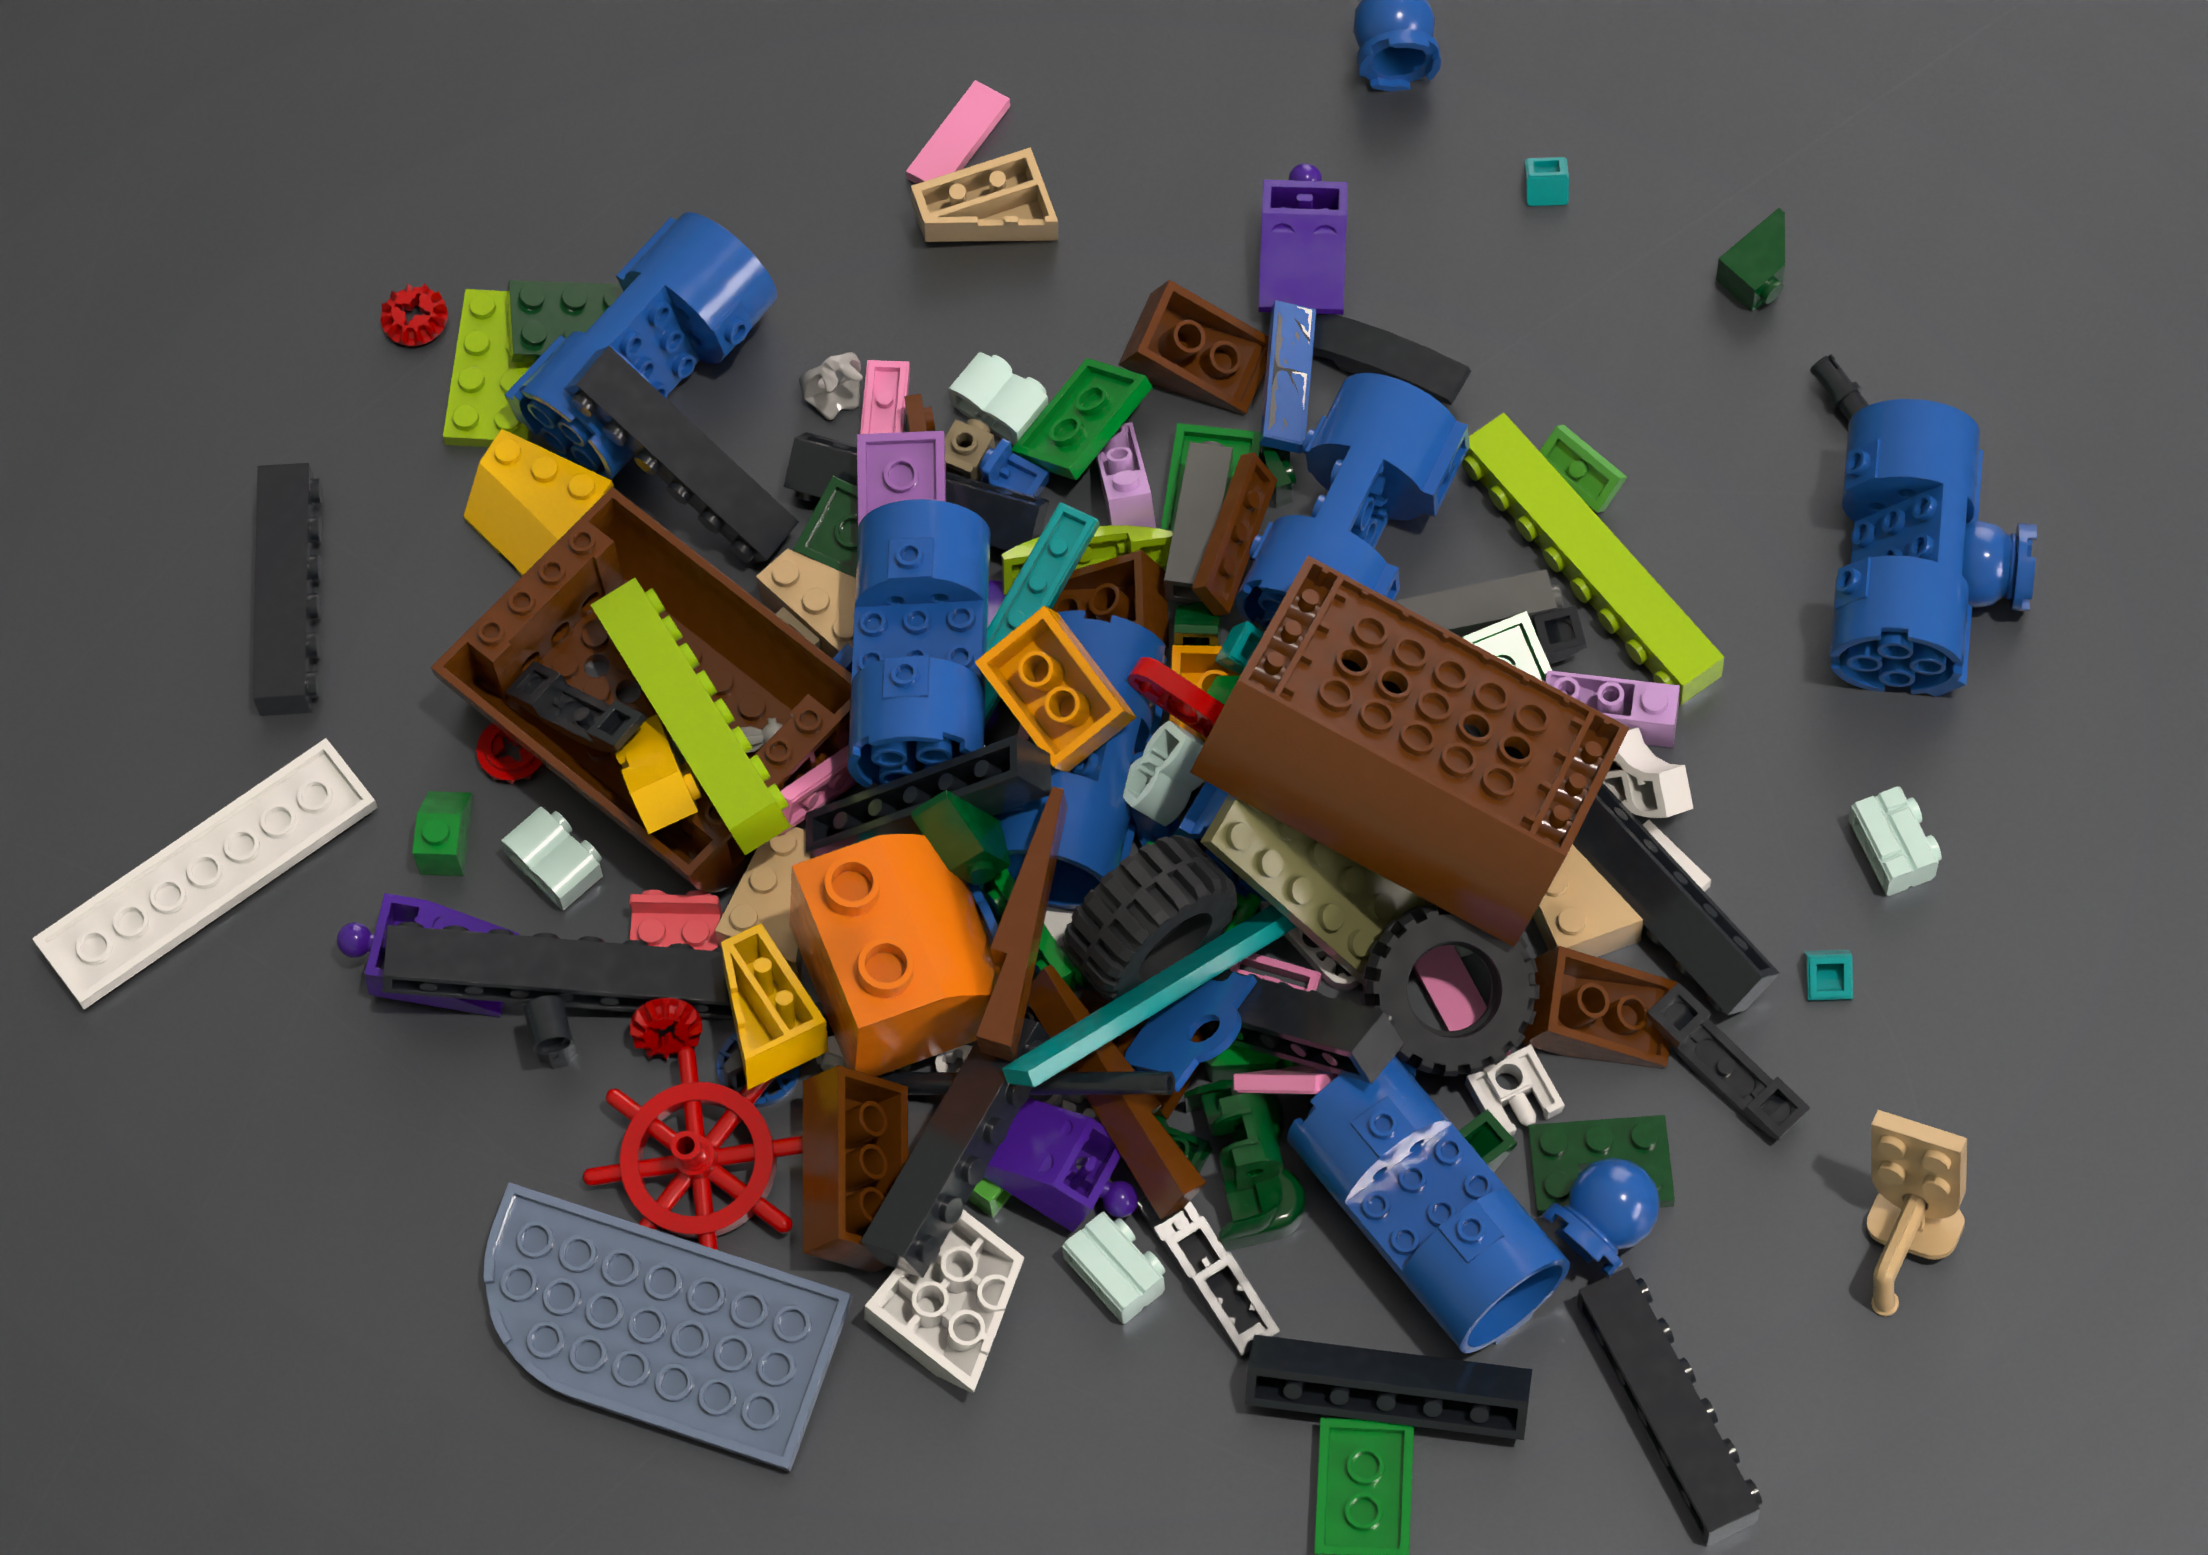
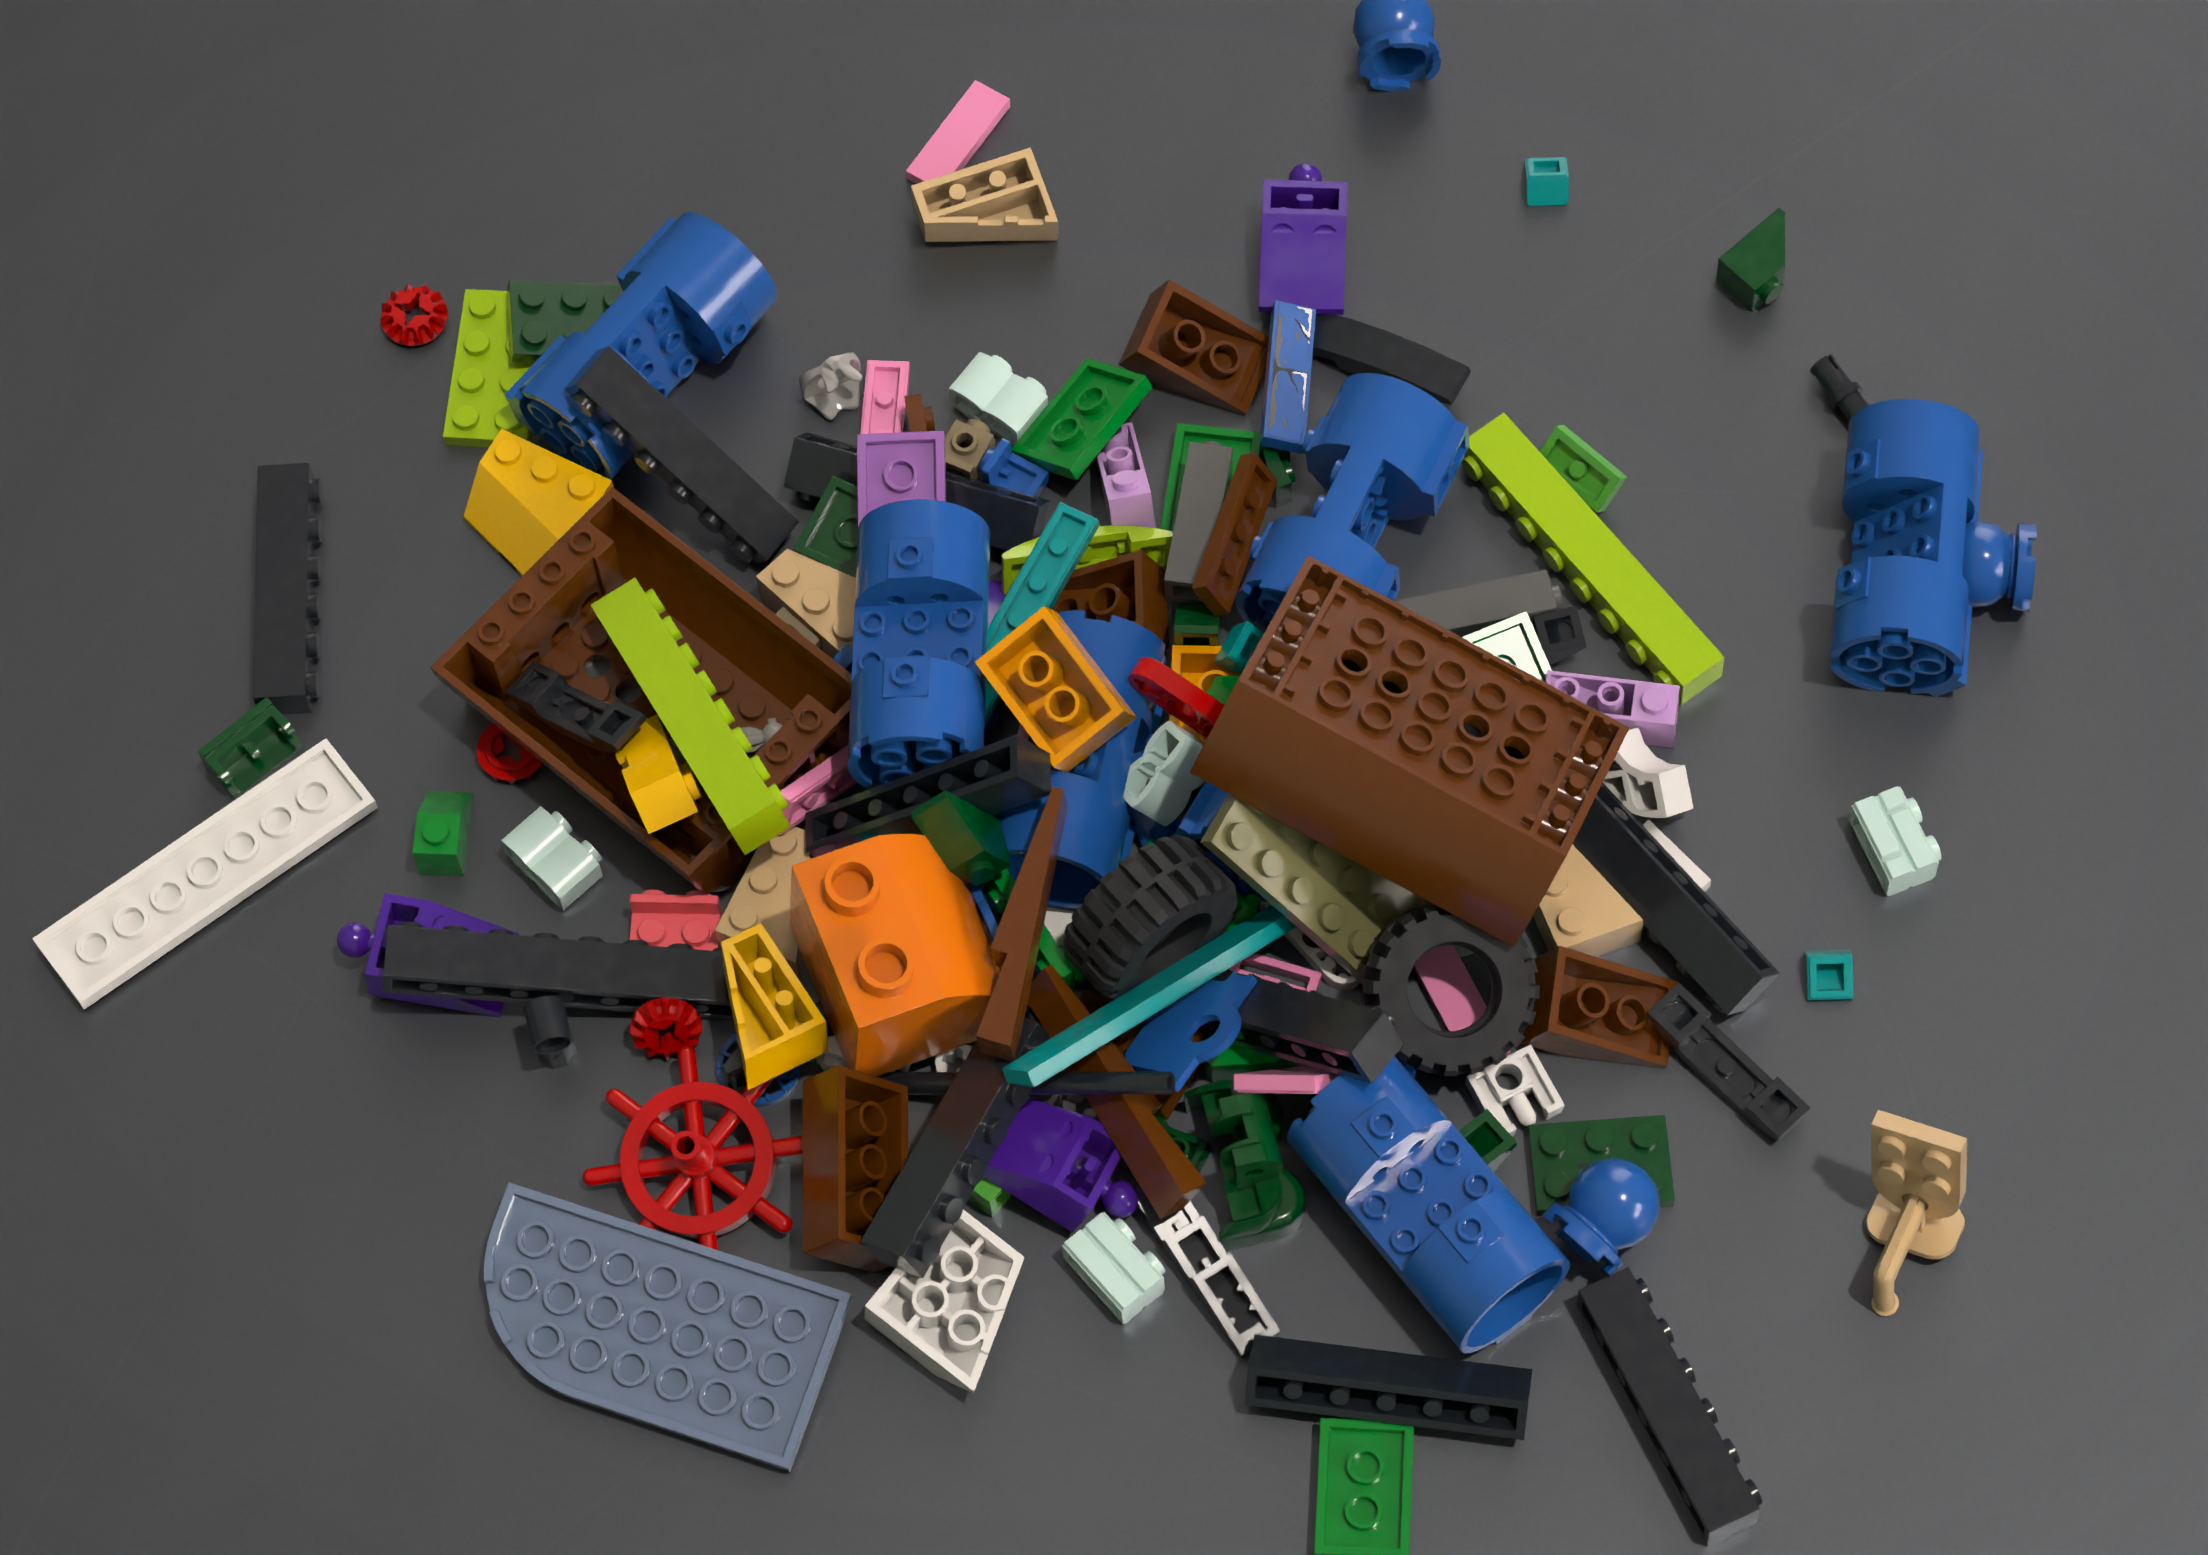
(250, 749): none -> dark green hinge

